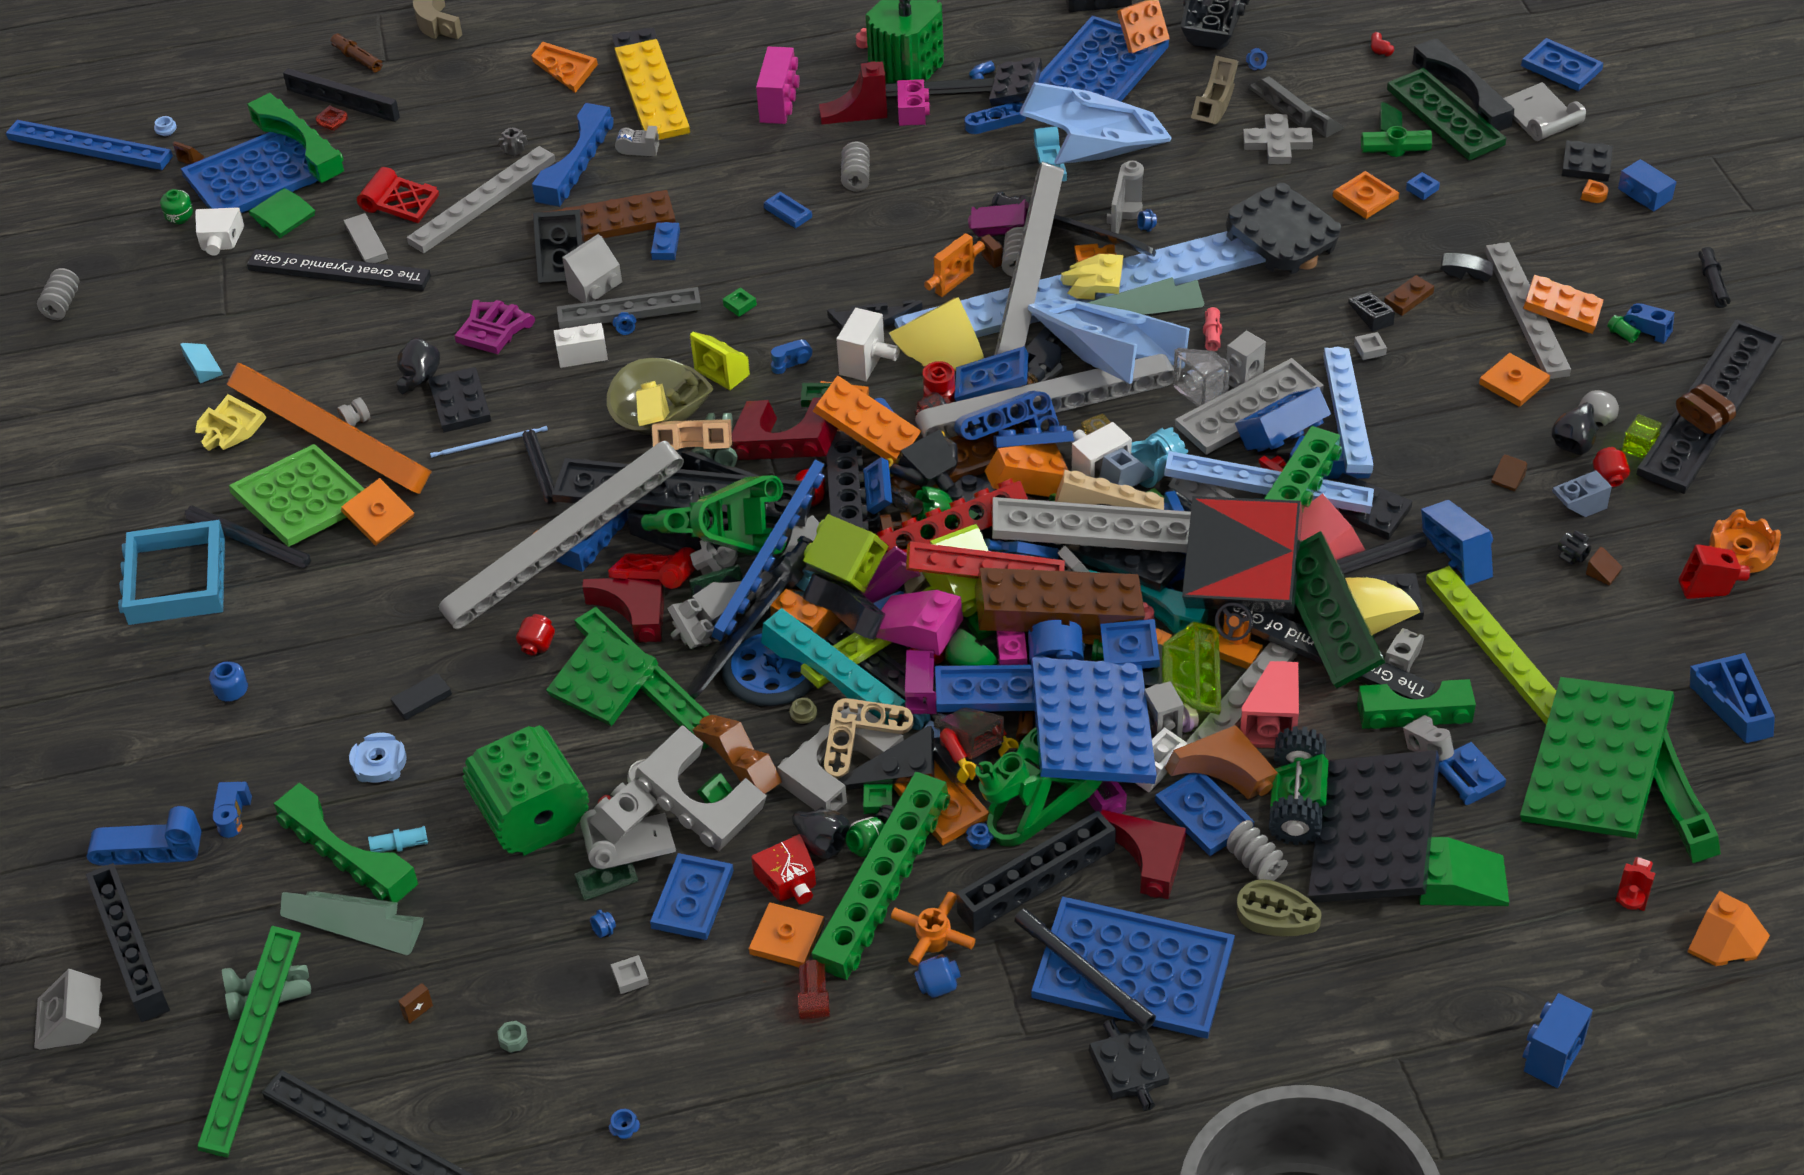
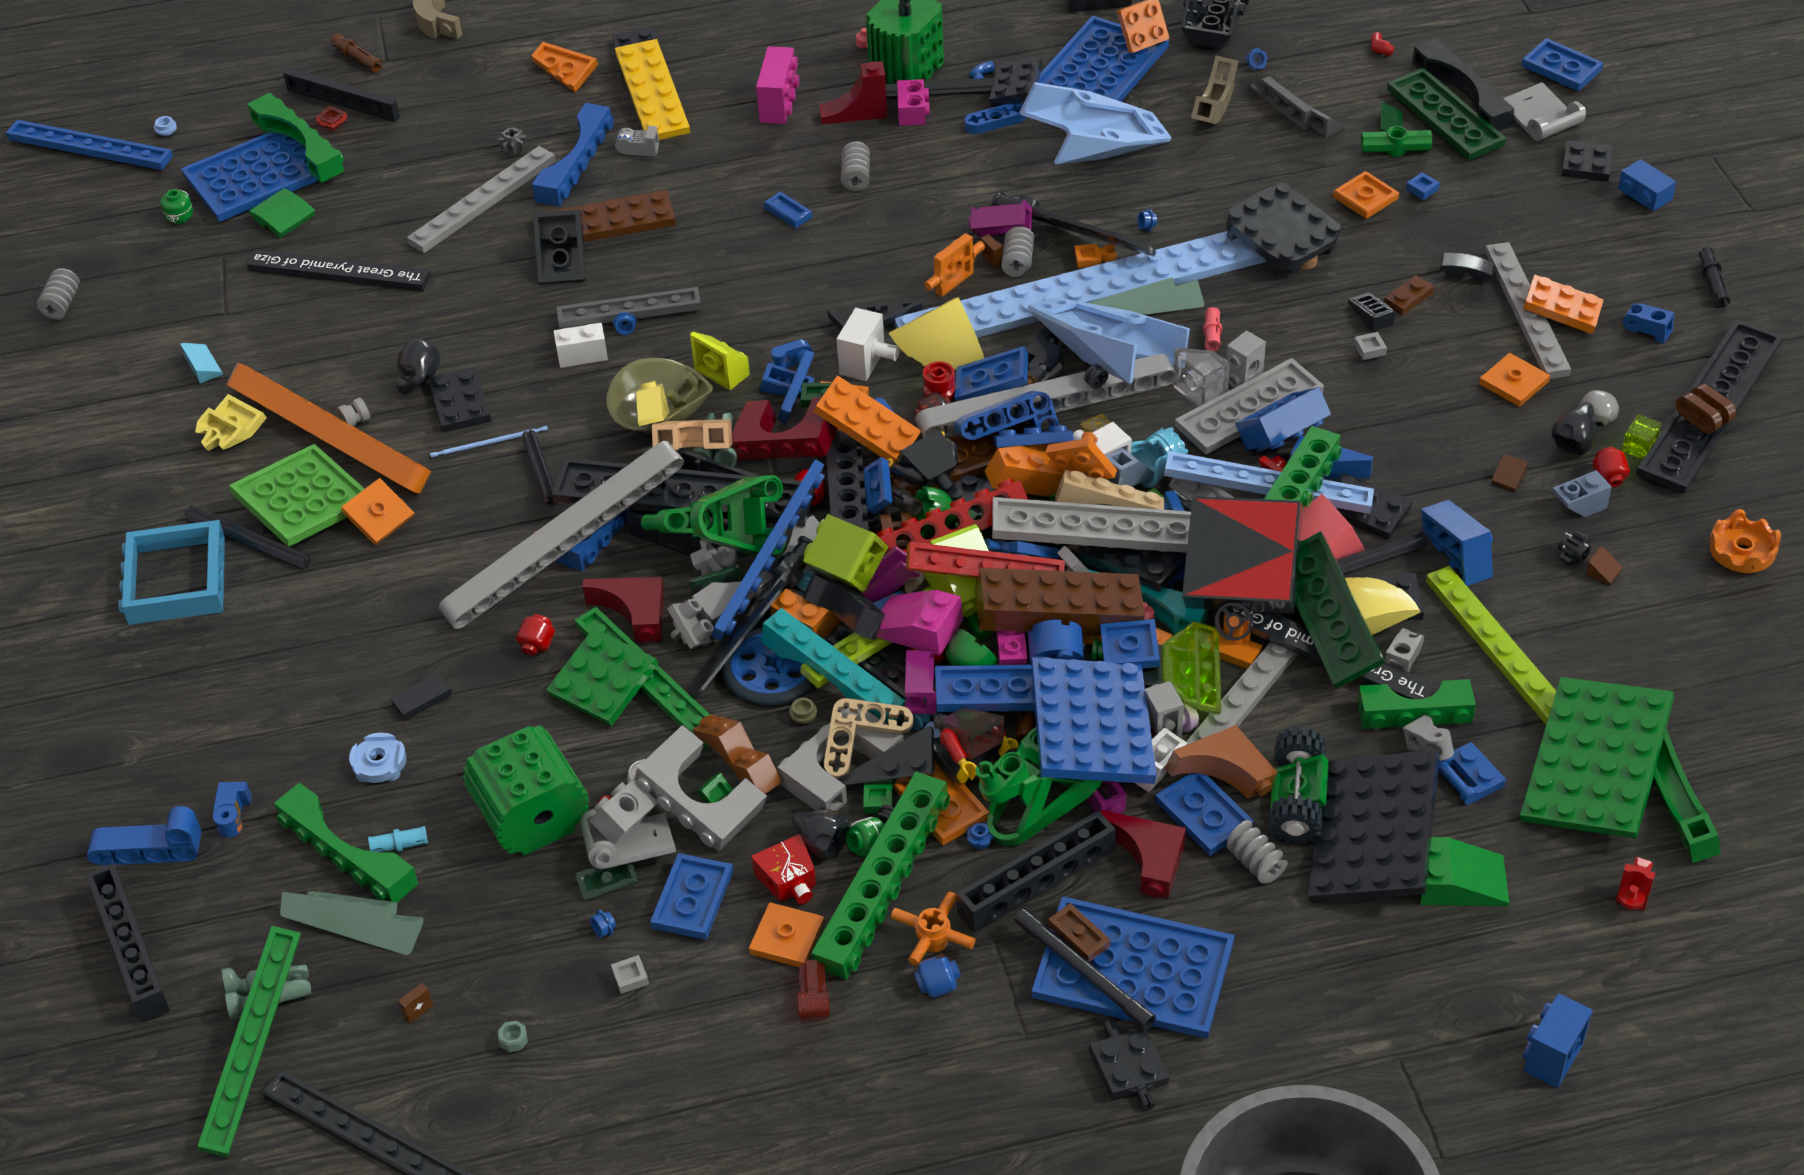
(68, 1010): light grey slope -> none
(186, 153): reddish brown slope -> none
(218, 228): white torso -> none
(228, 681): blue head -> none
(365, 239): light grey tile -> none
(384, 188): red piece -> none
(488, 335): magenta plate -> none
(591, 270): light grey slope -> none
(621, 1117): blue plate -> none
(665, 241): blue plate -> none
(669, 569): red piece -> none
(739, 302): green plate -> none
(774, 375): none -> blue slope
(795, 386): none -> blue tile
(1030, 258): light grey beam -> none
(1048, 146): medium azure plate -> none
(1079, 932): none -> reddish brown plate
(1082, 456): none -> orange plate
(1094, 275): light yellow plate -> none
(1096, 376): none -> black bush
(1127, 195): light grey door -> none
(1271, 704): coral slope -> none
(1276, 895): olive piece -> none
(1277, 138): light grey plate -> none
(1348, 410): light blue plate -> none
(1595, 192): orange tile -> none
(1623, 329): green pin -> none
(1711, 572): red torso -> none
(1728, 933): orange slope -> none
(1735, 696): blue wedge -> none

